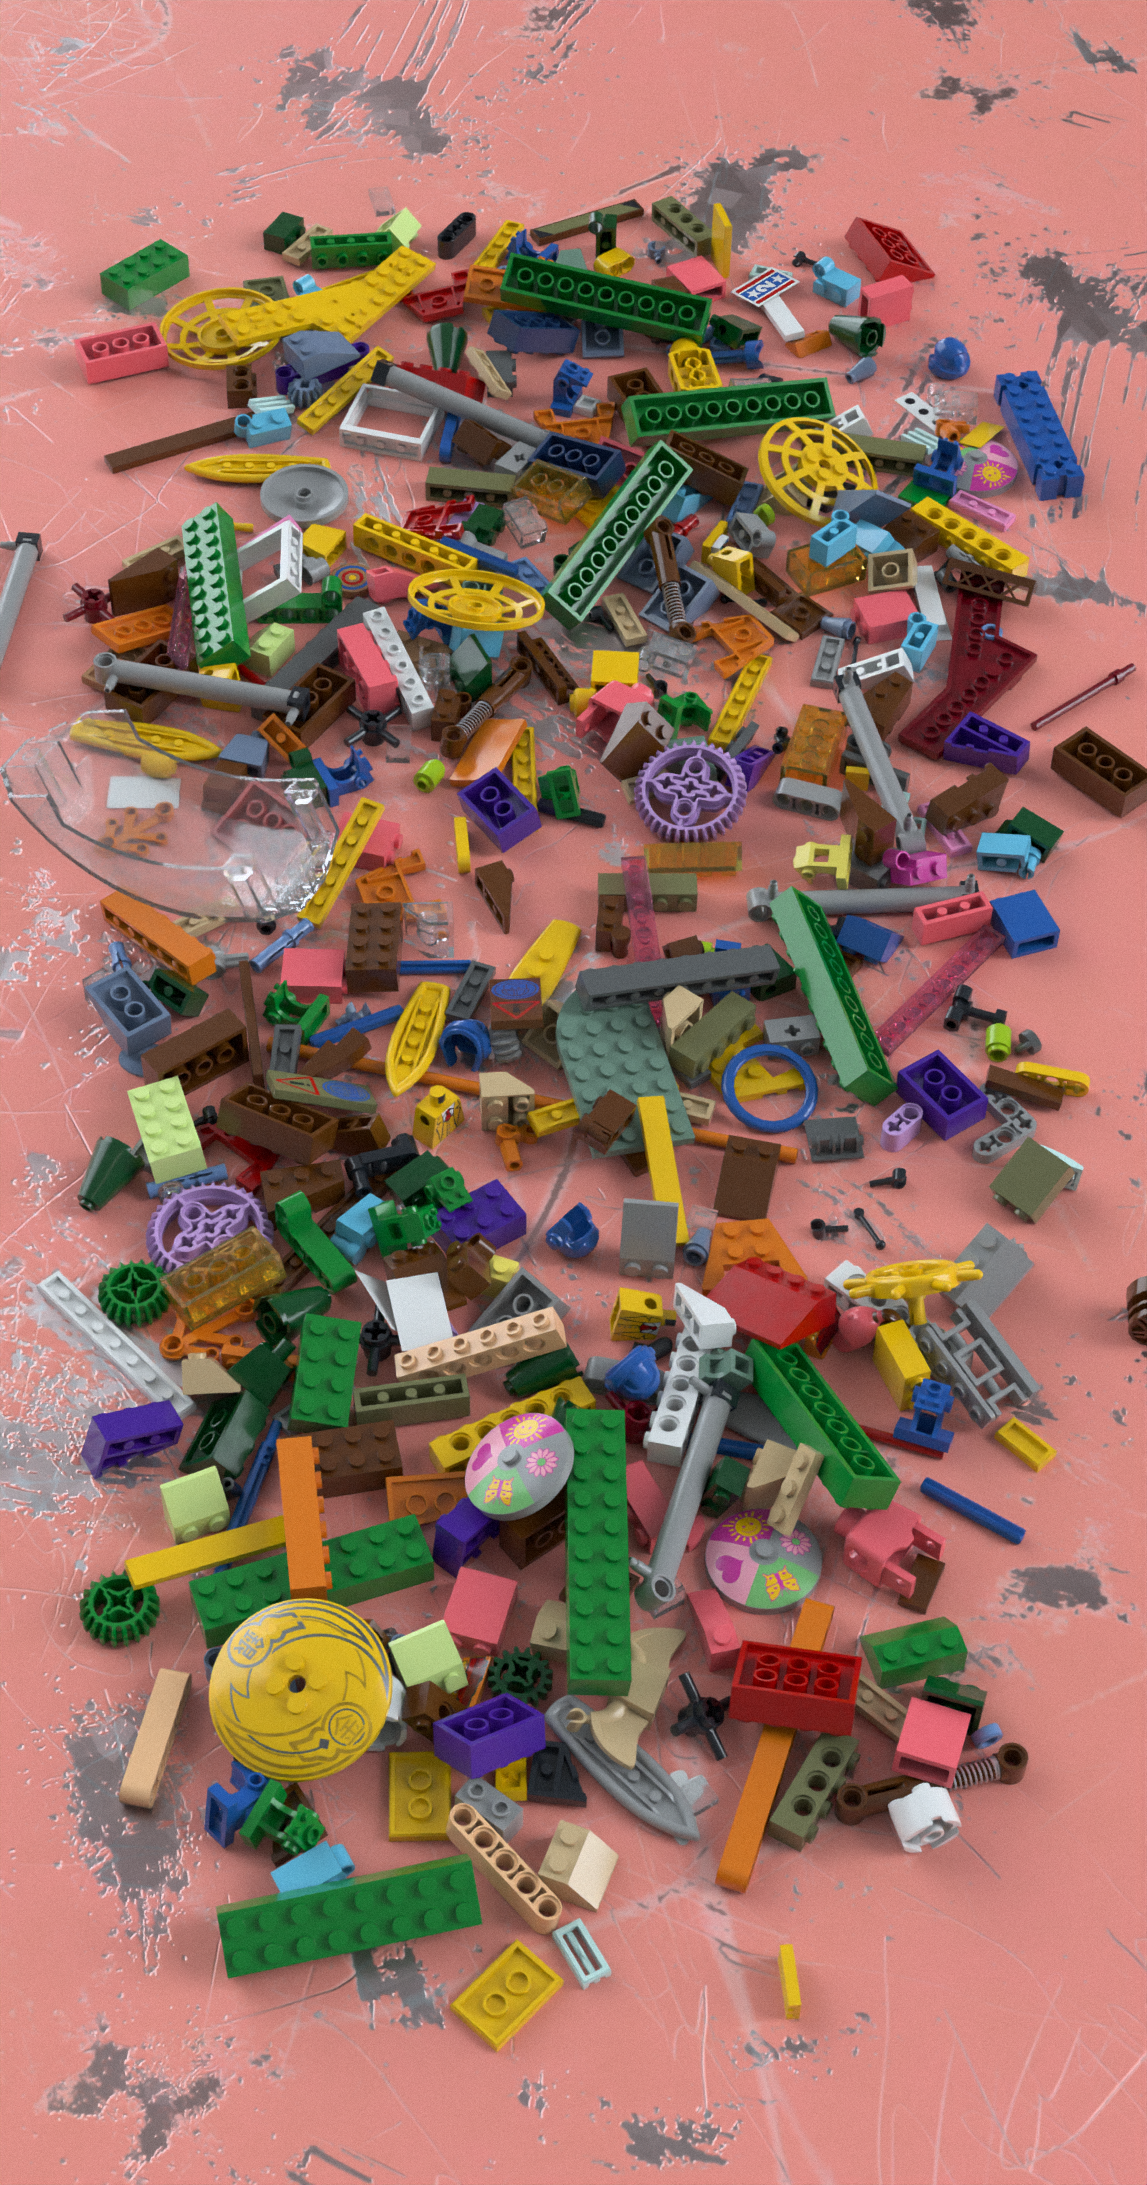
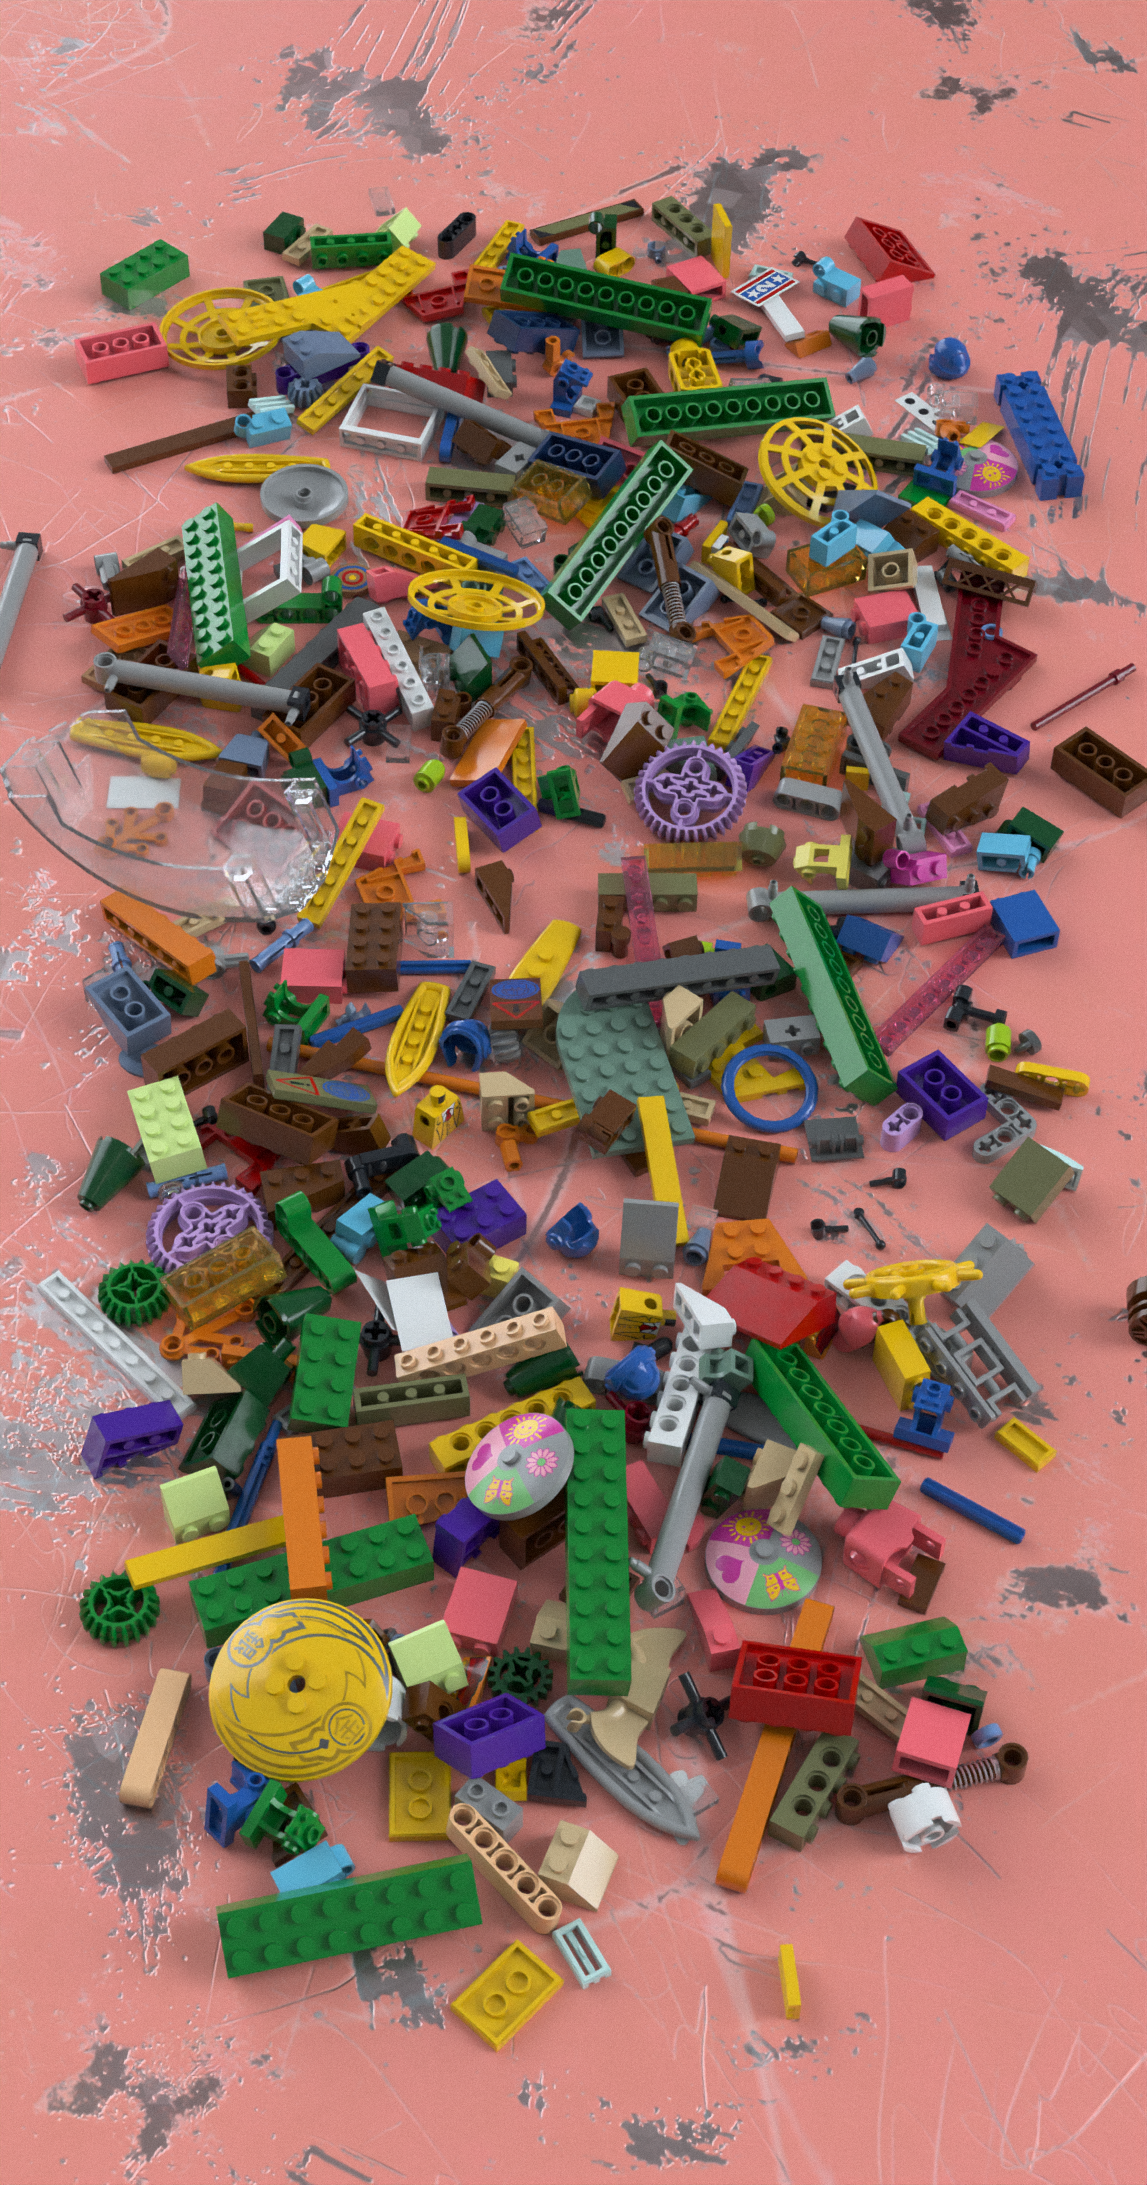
(106, 566): none -> light grey piece
(552, 354): none -> orange bar
(761, 844): none -> olive cone

